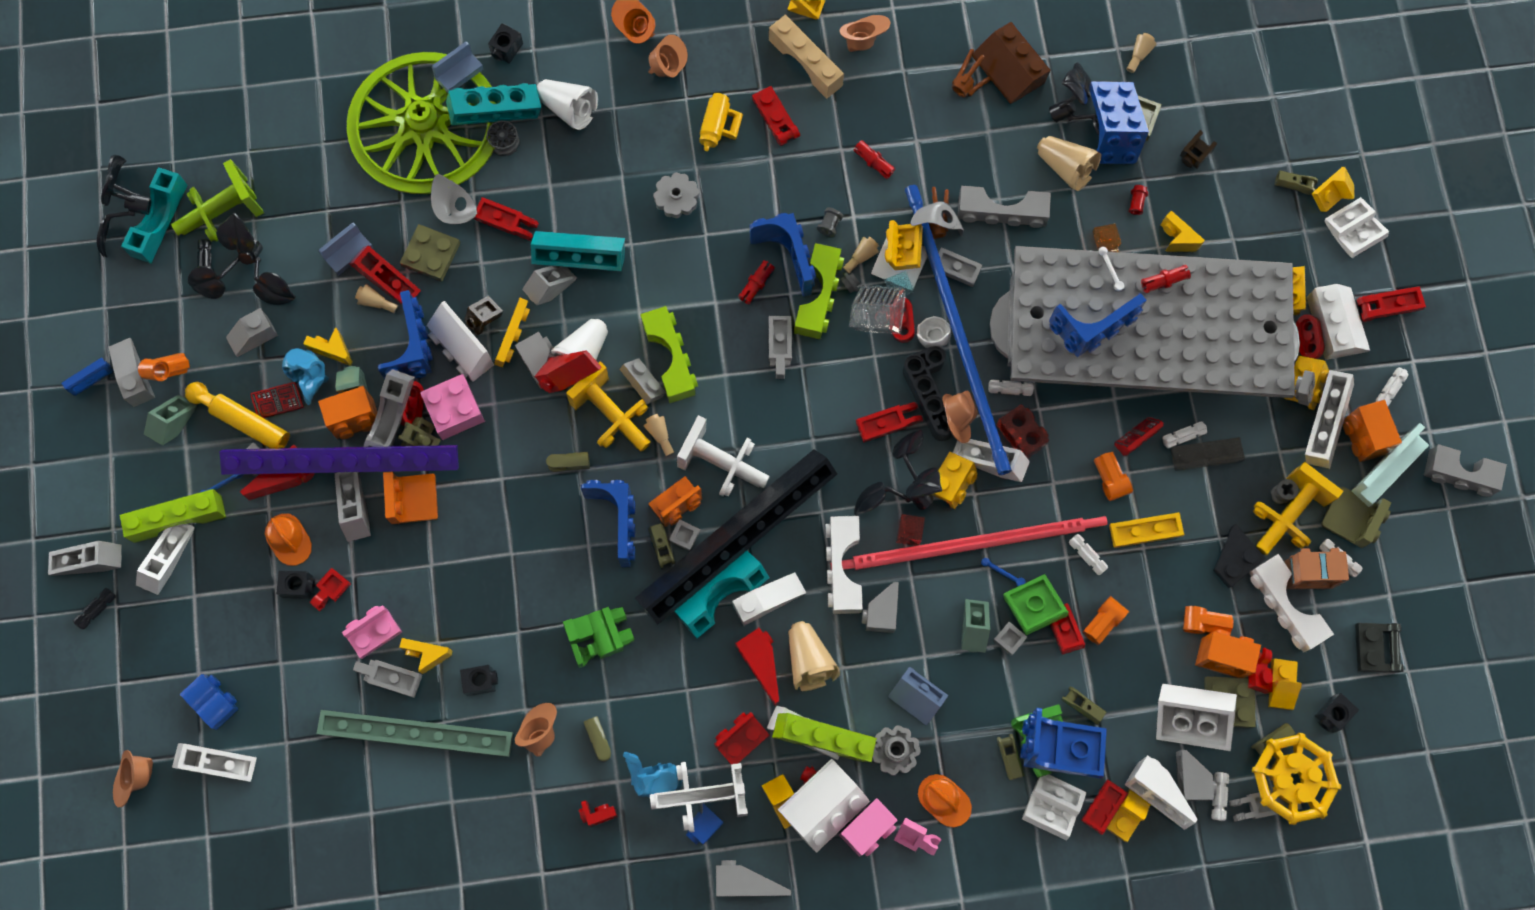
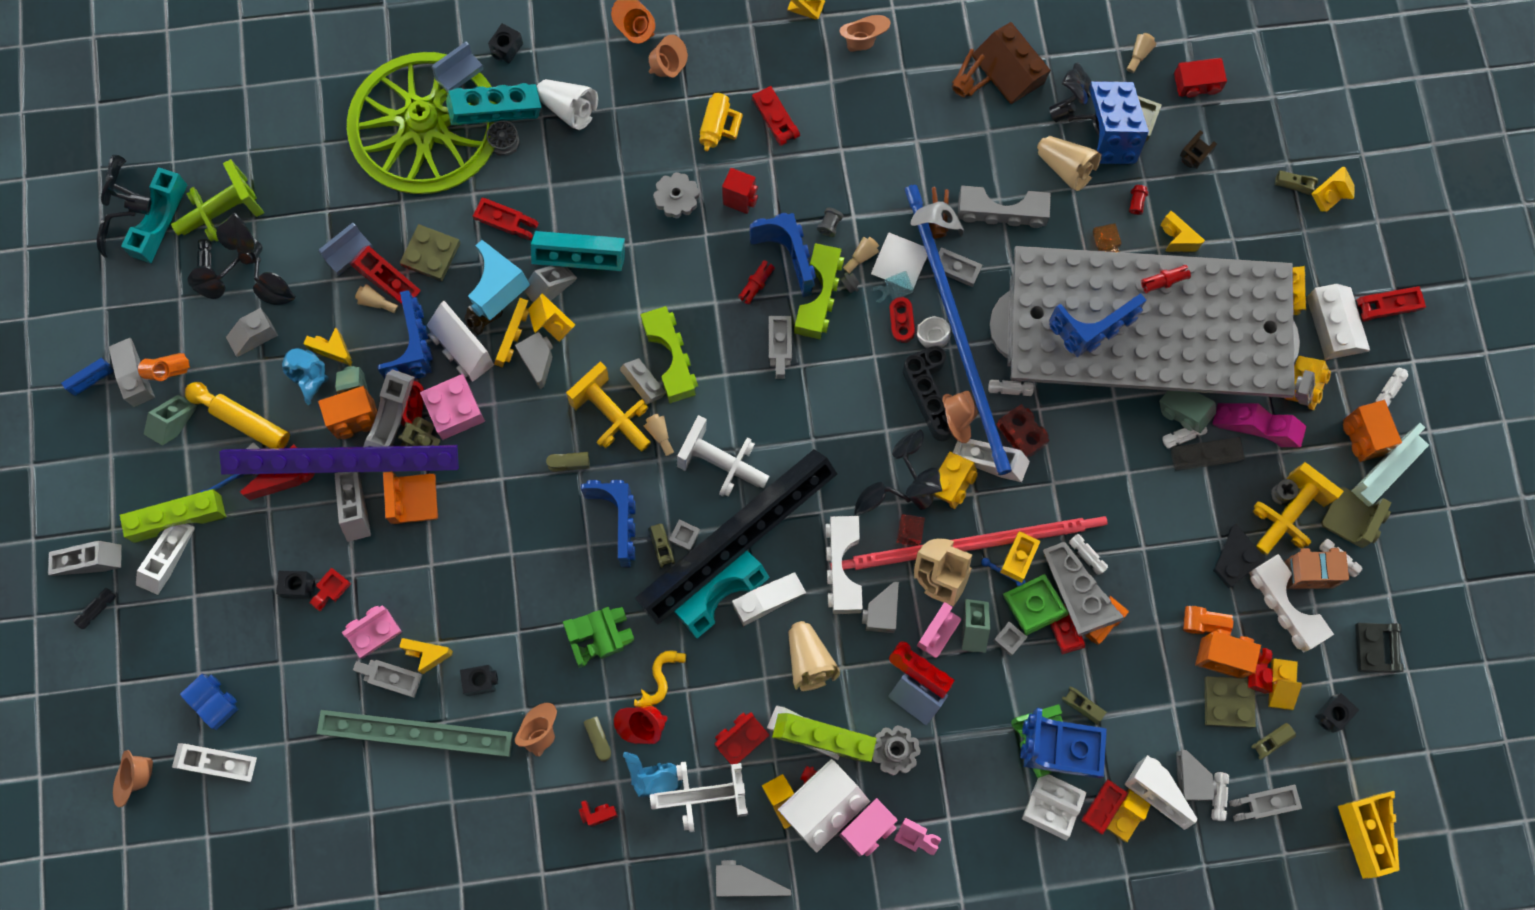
(277, 400): slope -> none
(288, 539): orange piece -> none
(444, 200): light grey piece -> none
(498, 285): none -> medium azure arch
(547, 315): none -> yellow slope
(566, 370): red slope -> none
(587, 337): white cone -> none
(640, 724): none -> red piece
(667, 656): none -> yellow animal
(676, 501): orange bracket -> none
(704, 826): blue window -> none
(739, 191): none -> red brick
(759, 656): red slope -> none
(791, 40): tan arch -> none
(874, 159): red pin -> none
(878, 309): clear slope -> none
(887, 421): red hinge -> none
(903, 246): yellow bracket -> none
(921, 669): none -> red plate
(939, 631): none -> bright pink bracket
(942, 570): none -> tan brick
(944, 800): orange piece -> none
(1011, 761): olive bar -> none
(1020, 556): none -> yellow slope
(1082, 596): none -> light grey wing
(1114, 483): orange piece -> none
(1119, 285): white hinge -> none
(1138, 435): red slope -> none
(1146, 530): yellow plate -> none
(1188, 408): none -> sand green brick
(1196, 717): white slope -> none
(1200, 77): none -> red brick
(1257, 421): none -> dark pink arch
(1309, 775): yellow plate -> none
(1311, 337): red plate -> none
(1329, 419): white brick -> none
(1356, 227): white slope -> none
(1371, 833): none -> yellow wedge
(1444, 466): light grey arch -> none

